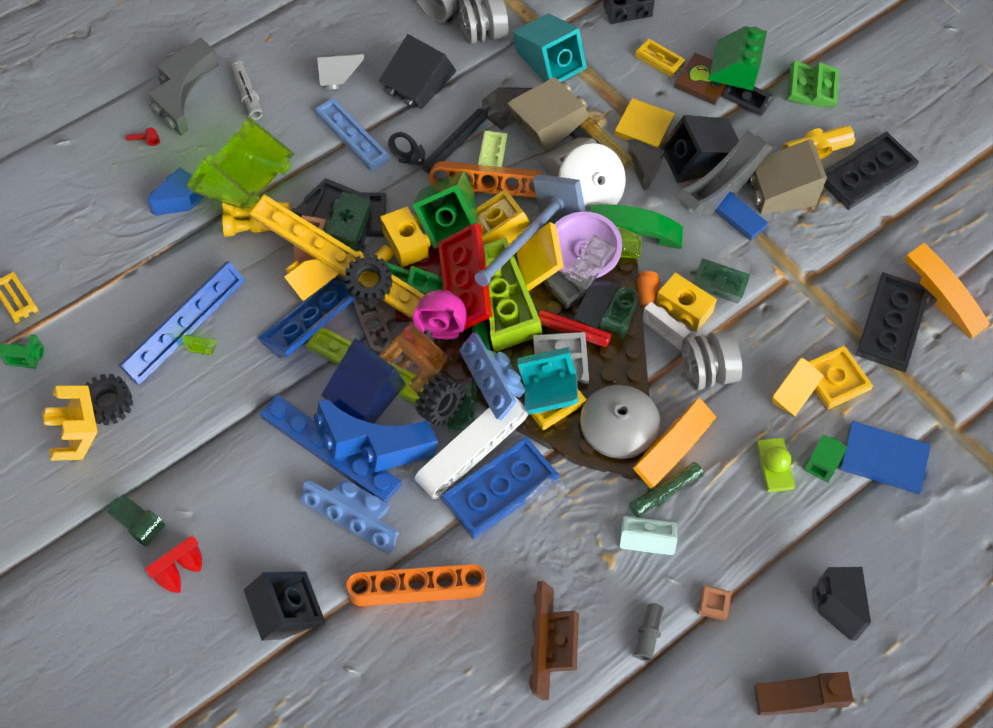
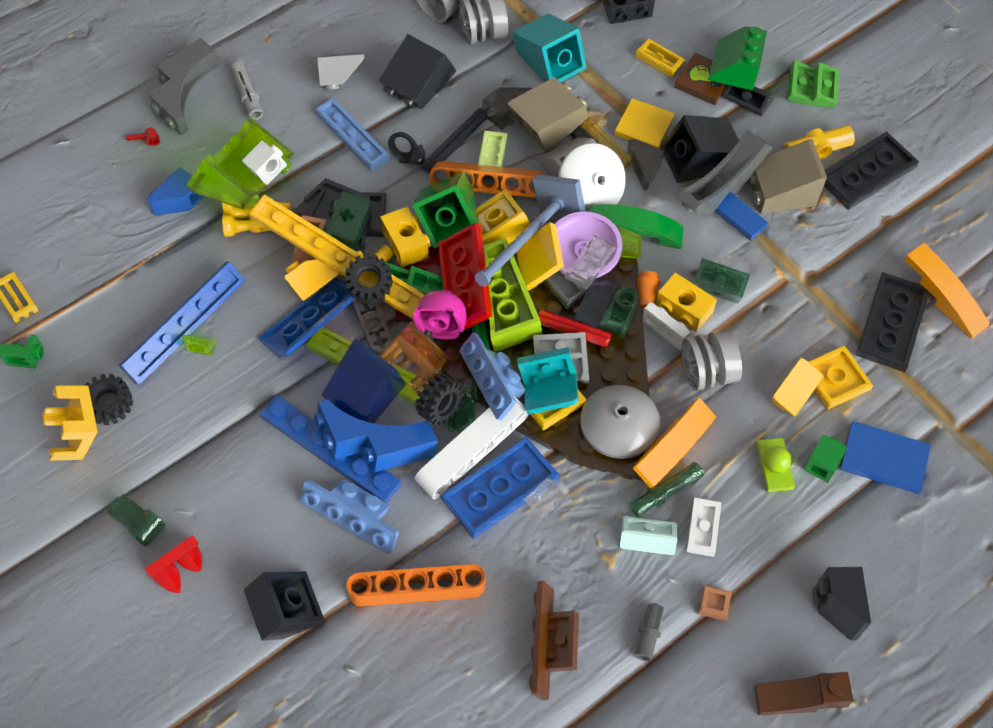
(265, 162): none -> white brick
(703, 527): none -> white plate

